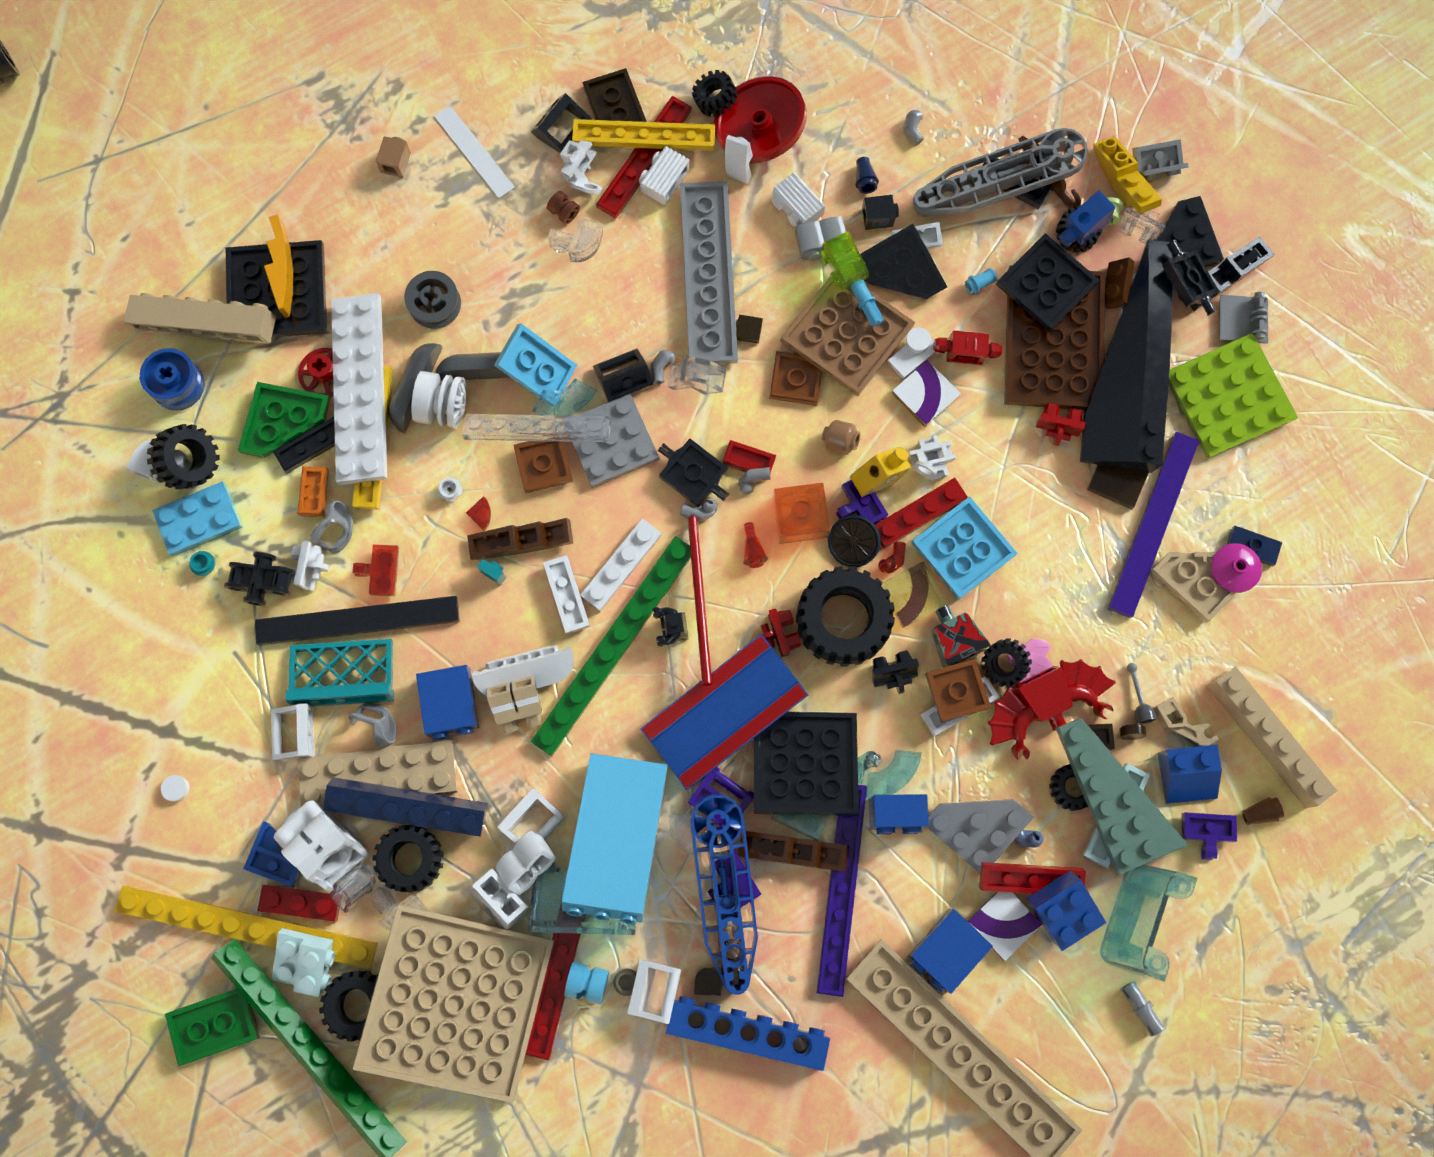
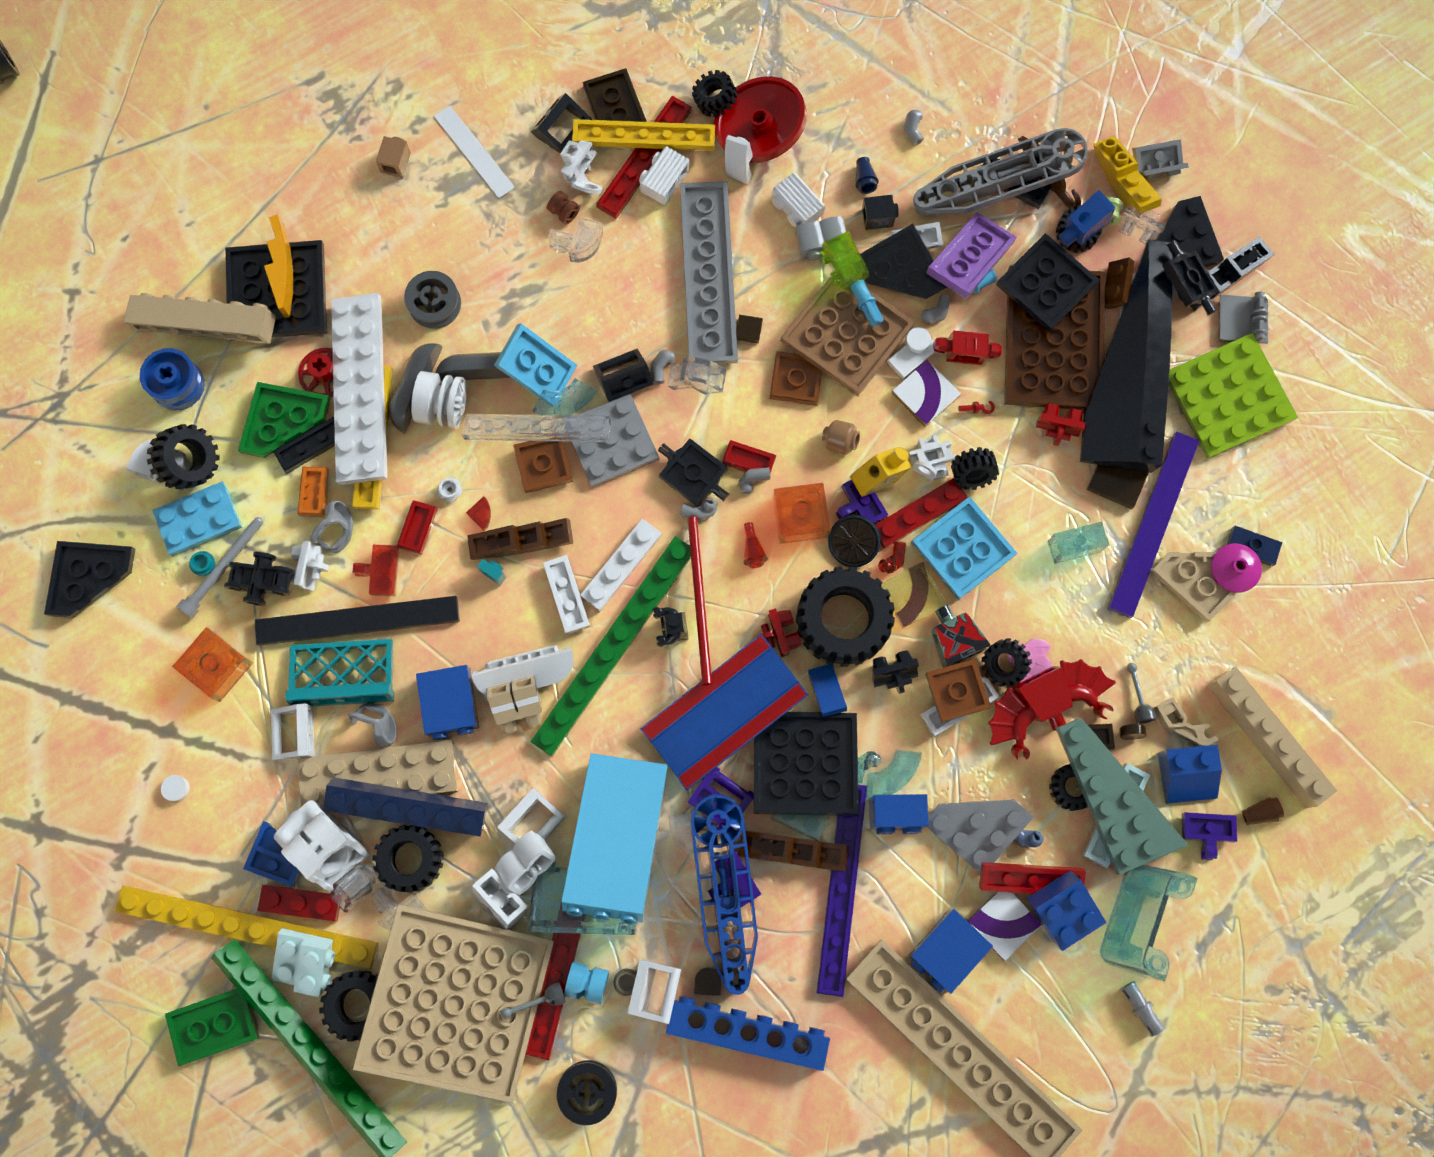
(84, 574): none -> black plate
(191, 604): none -> light grey piece
(212, 664): none -> clear orange brick
(417, 527): none -> red tile
(553, 996): none -> hinge
(566, 1090): none -> black wheel
(827, 690): none -> blue tile
(937, 313): none -> light grey arm
(971, 255): none -> medium lavender plate
(974, 468): none -> black tyre
(976, 407): none -> red hand
(1078, 542): none -> clear light blue brick

